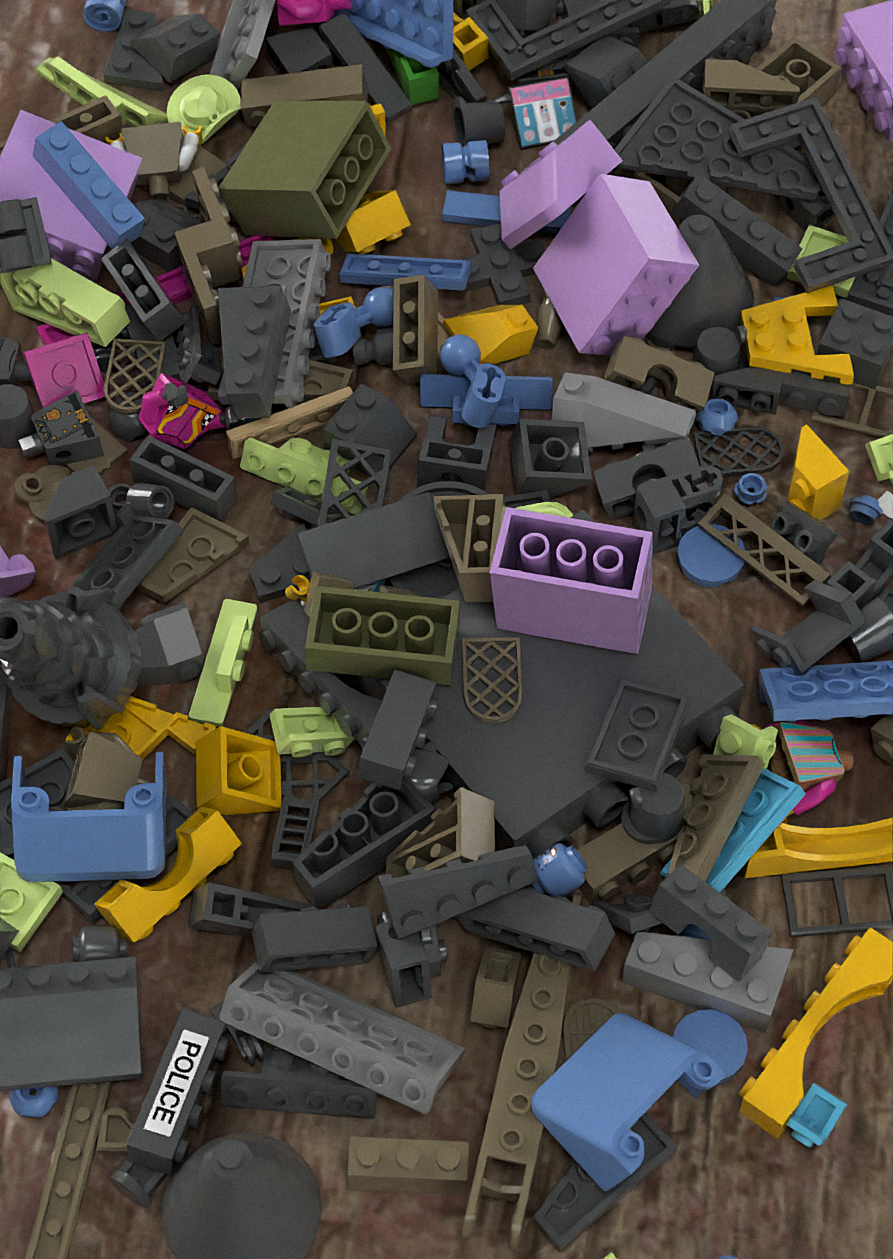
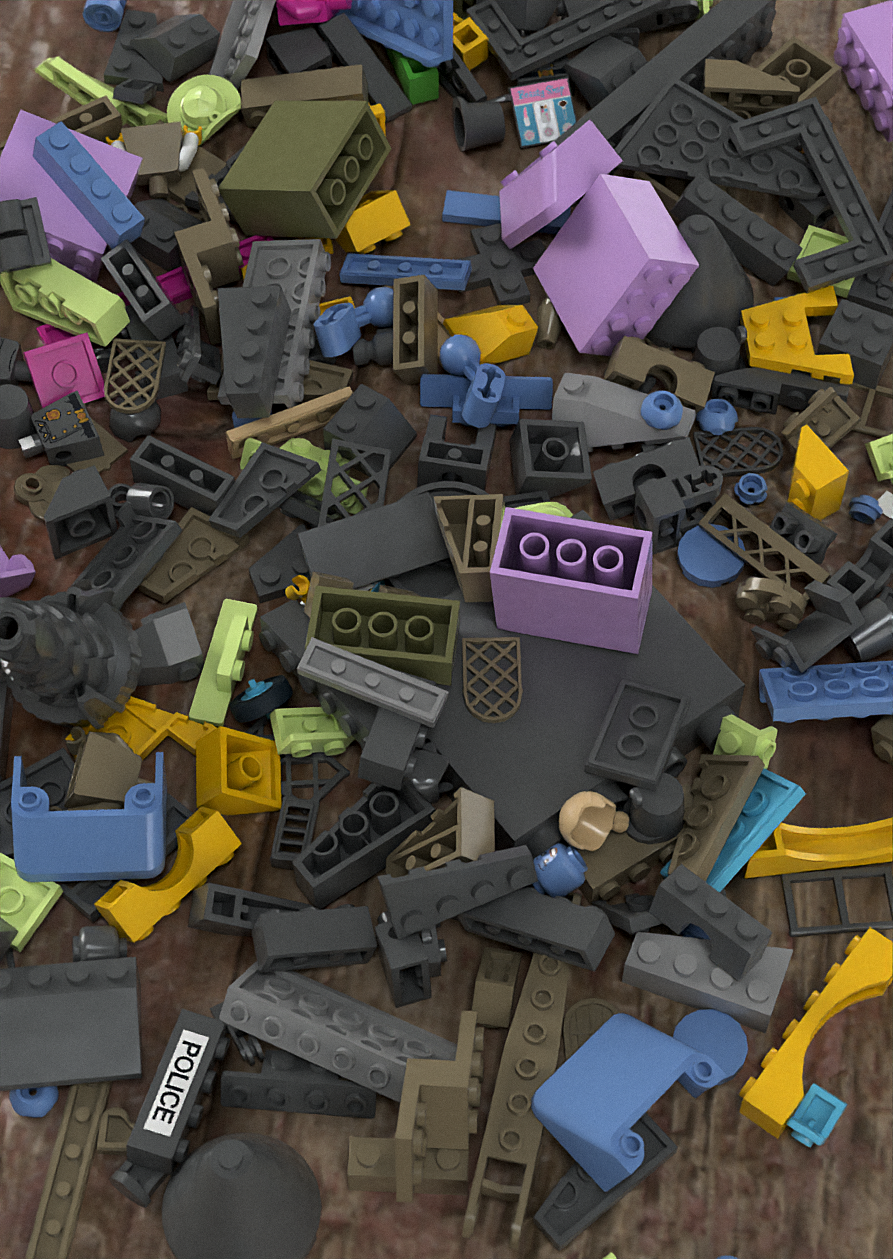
(135, 91): none -> dark grey tile
(182, 412): torso -> none
(260, 698): none -> black wheel
(261, 487): none -> dark grey wing
(372, 682): none -> light grey tile
(438, 1105): none -> dark tan bracket
(465, 162): medium blue wheel -> none
(589, 819): none -> tan hair
(662, 418): none -> medium blue plate
(767, 601): none -> dark tan plate
(808, 759): torso -> none
(826, 416): none -> dark tan bracket

